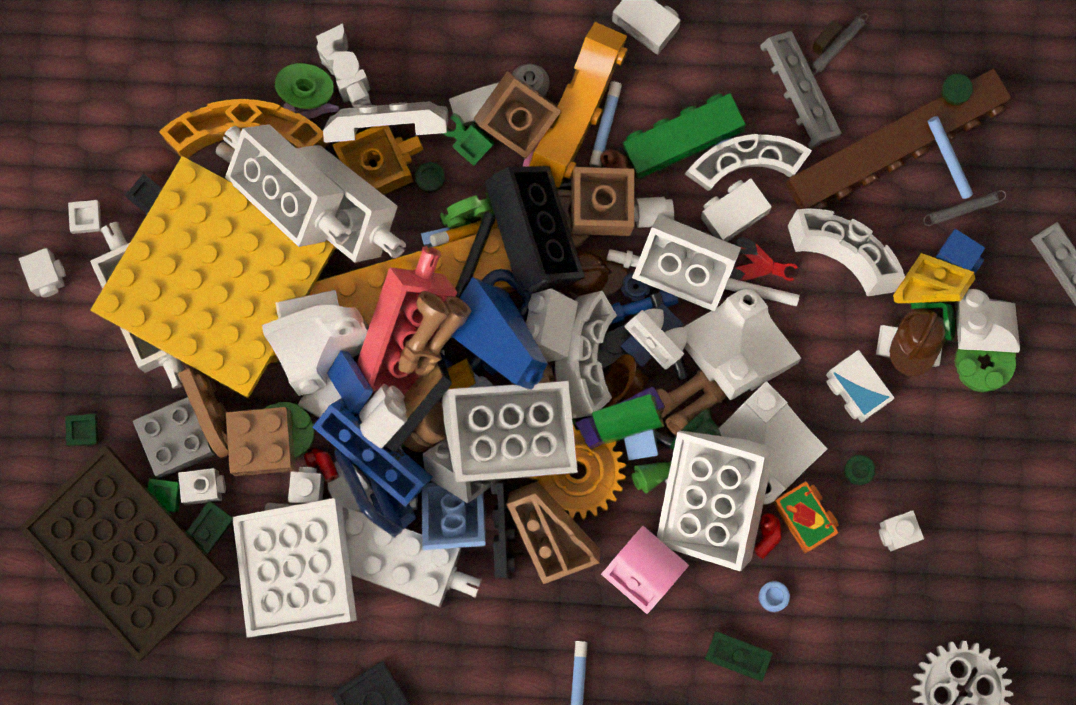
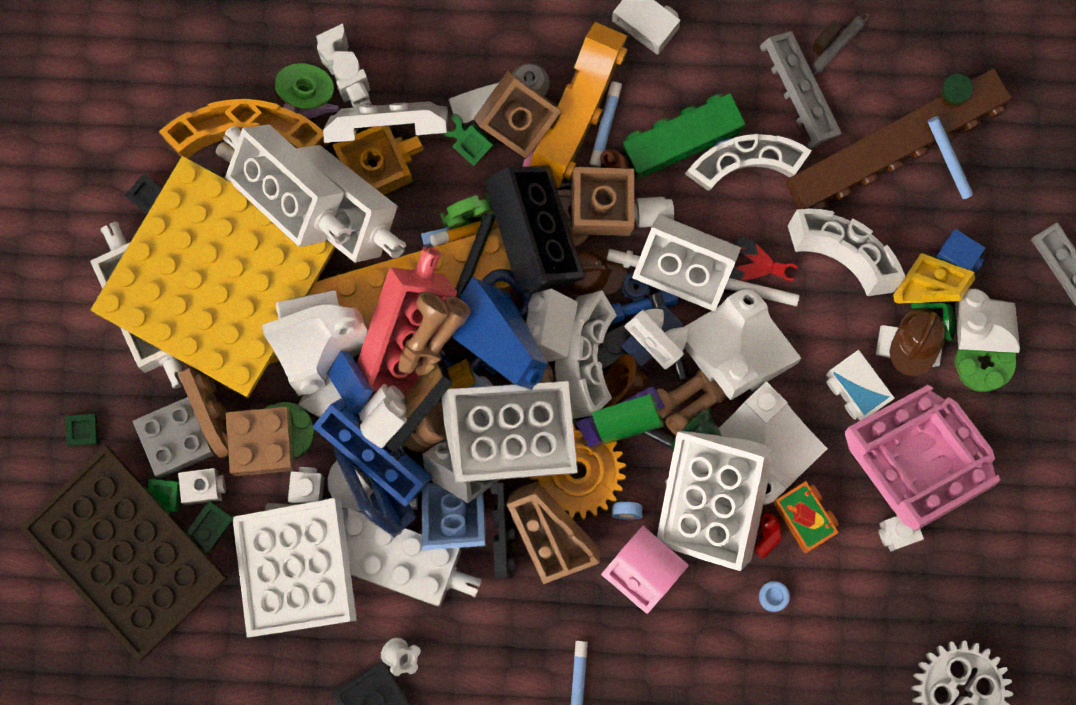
(43, 272): white brick -> none
(84, 216): white plate -> none
(324, 461): red arm -> none
(400, 656): none -> white brick
(429, 177): dark green tile -> none
(627, 510): none -> light blue tile
(642, 445): light blue tile -> none
(650, 475): bright green cone -> none
(735, 211): white brick -> none
(738, 656): dark green plate -> none
(859, 470): dark green tile -> none
(923, 456): none -> bright pink wedge
(982, 201): light grey piece -> none

